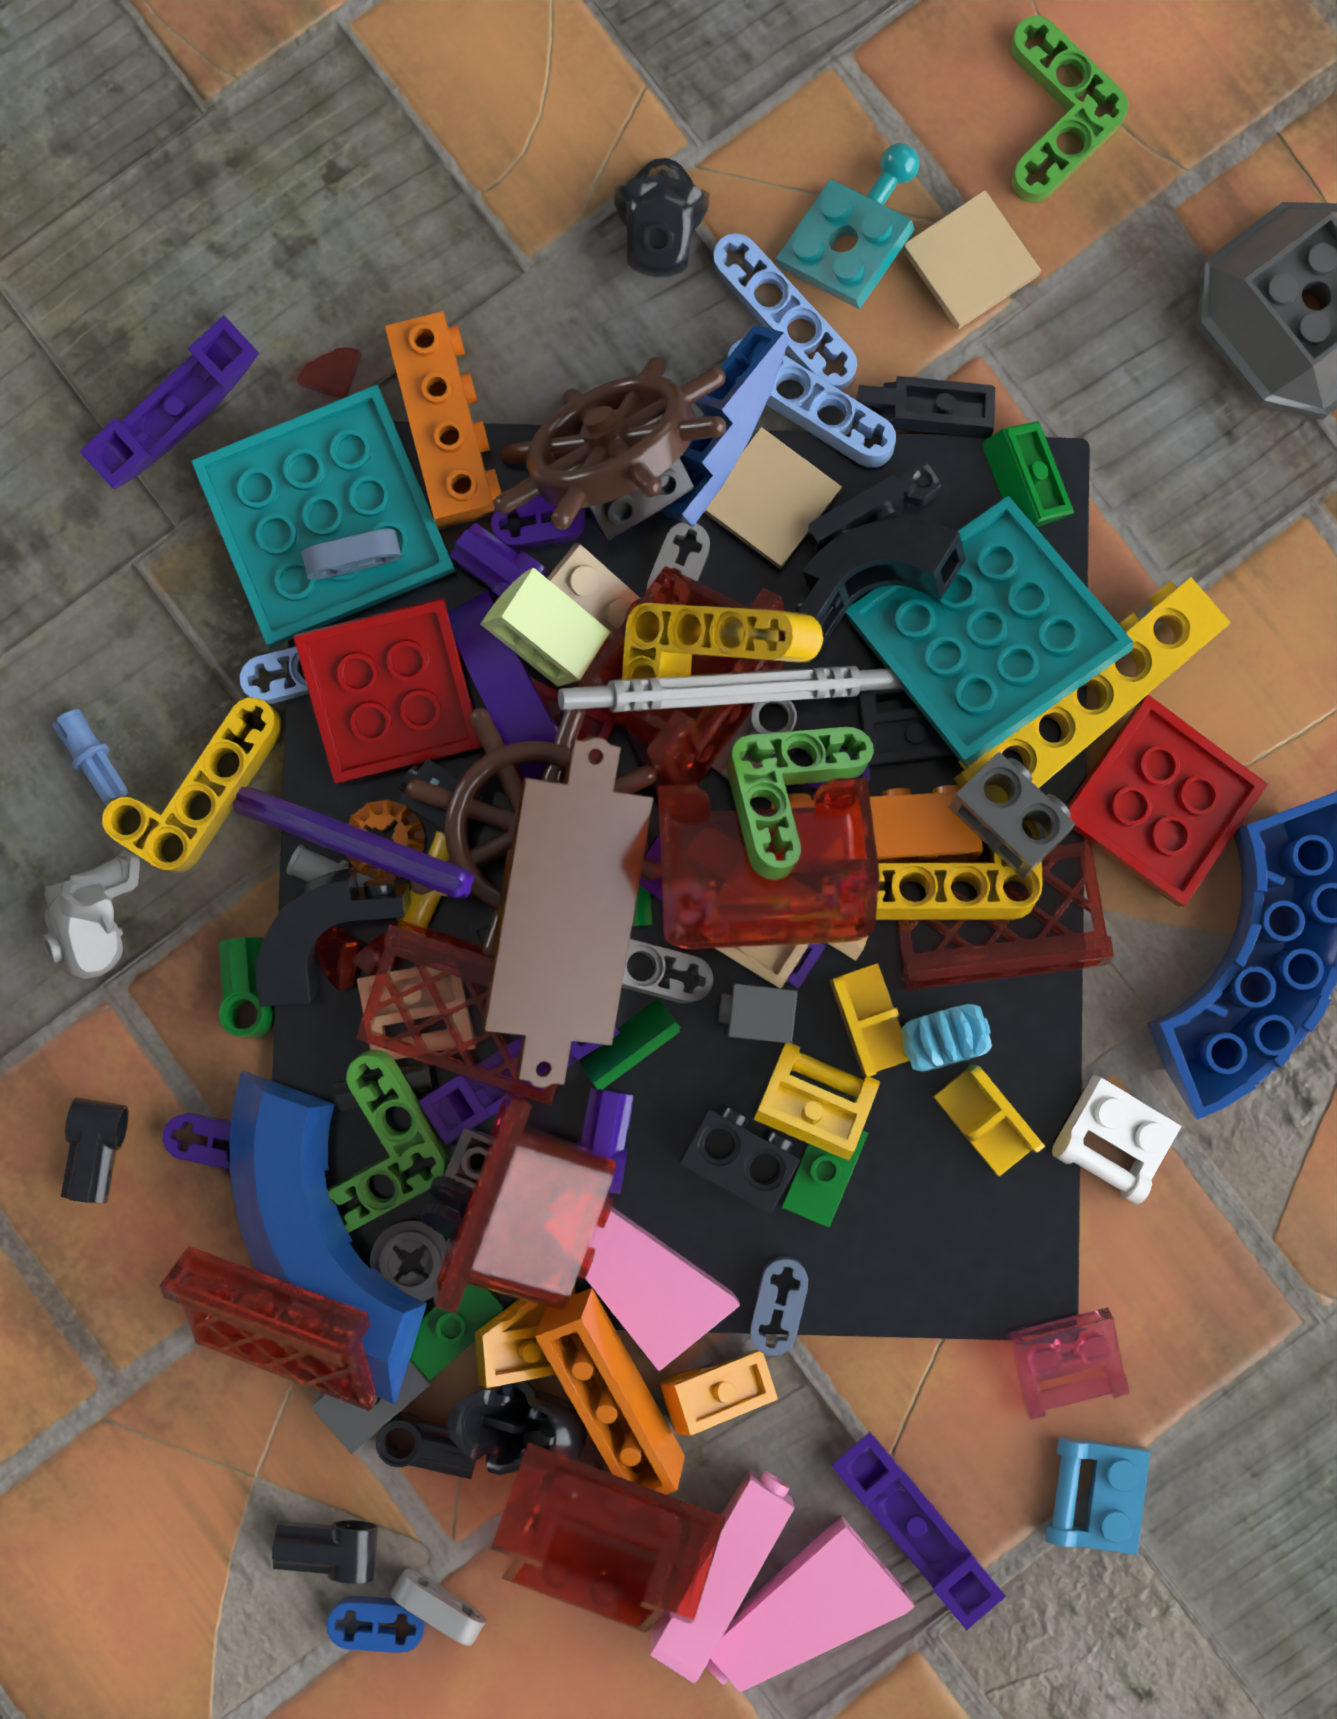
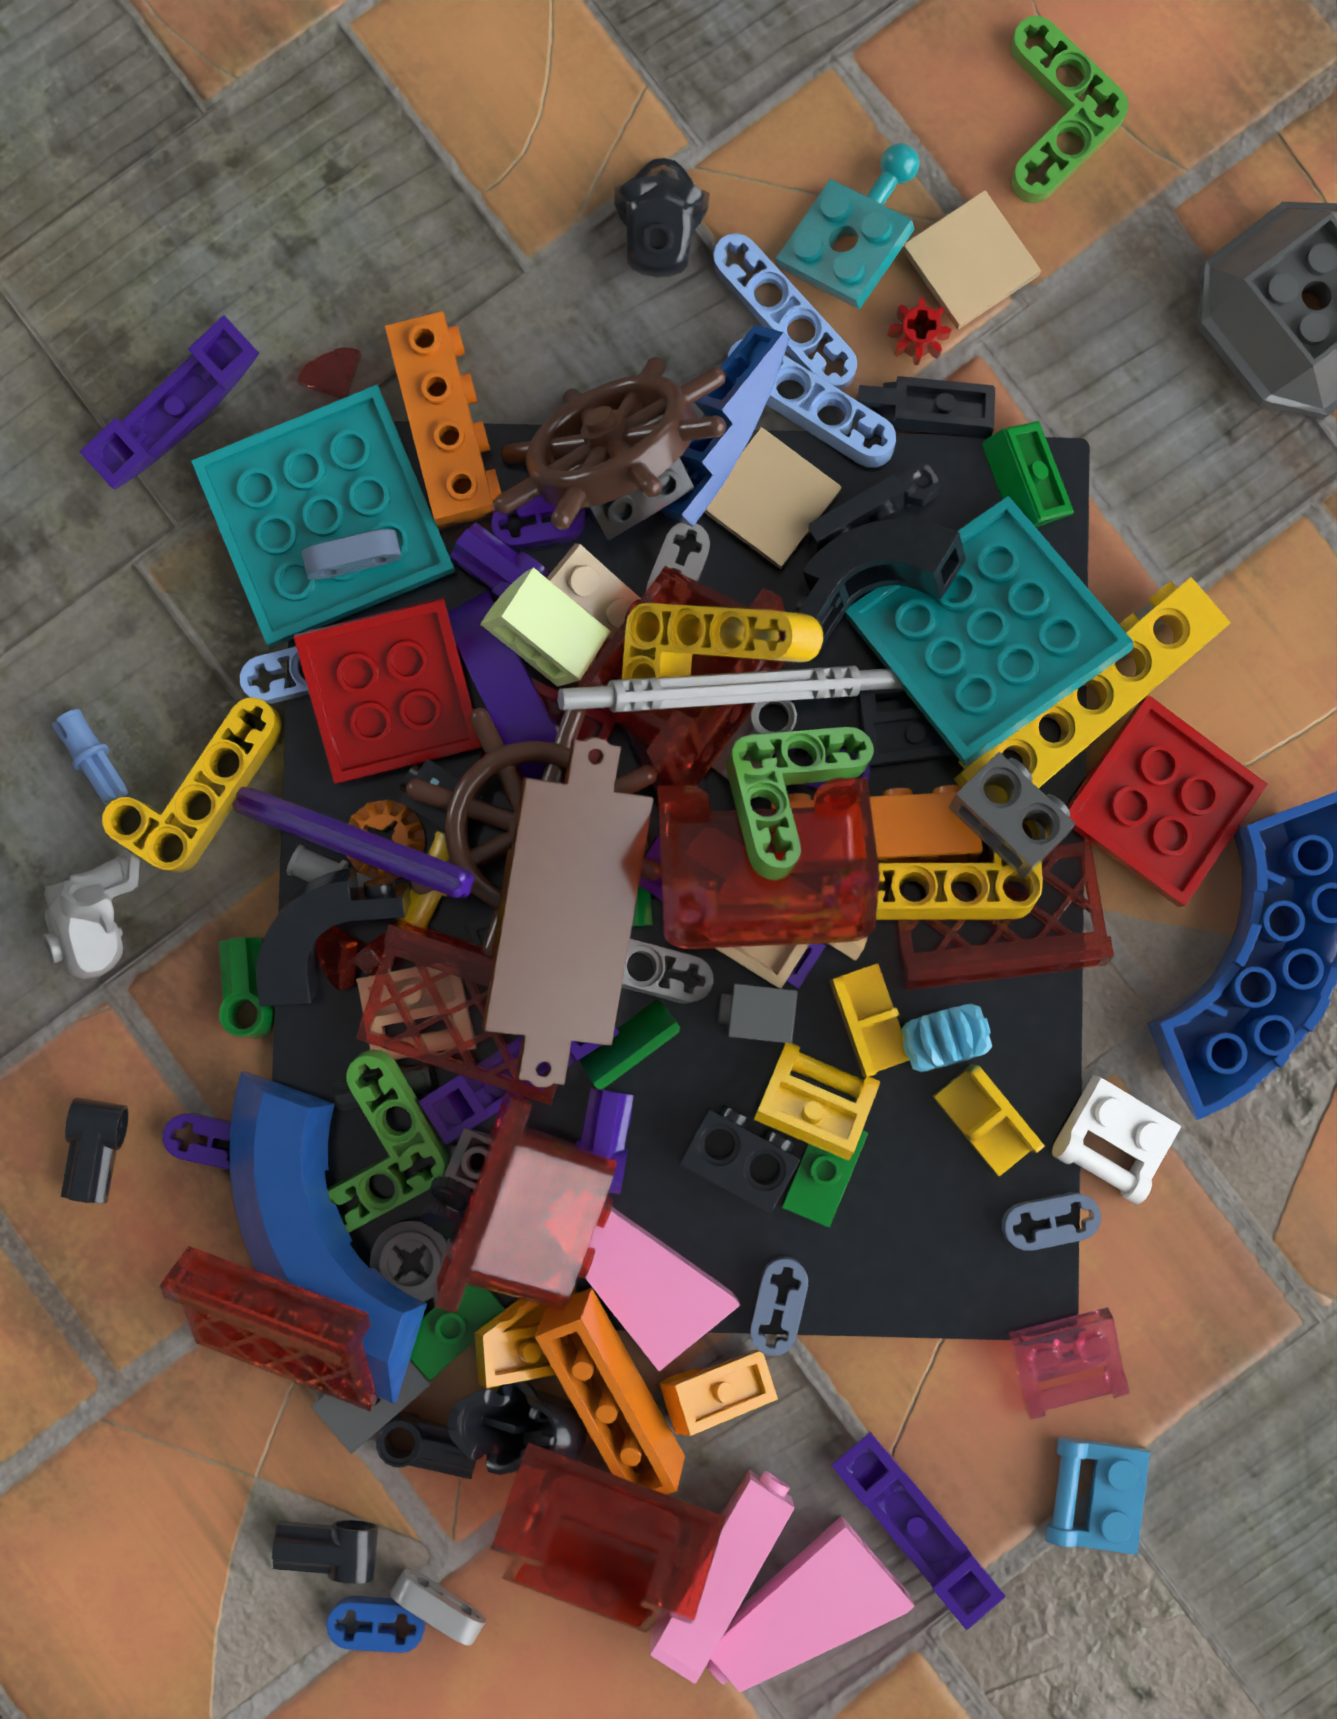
(930, 325): none -> red gear
(1048, 1209): none -> sand blue beam

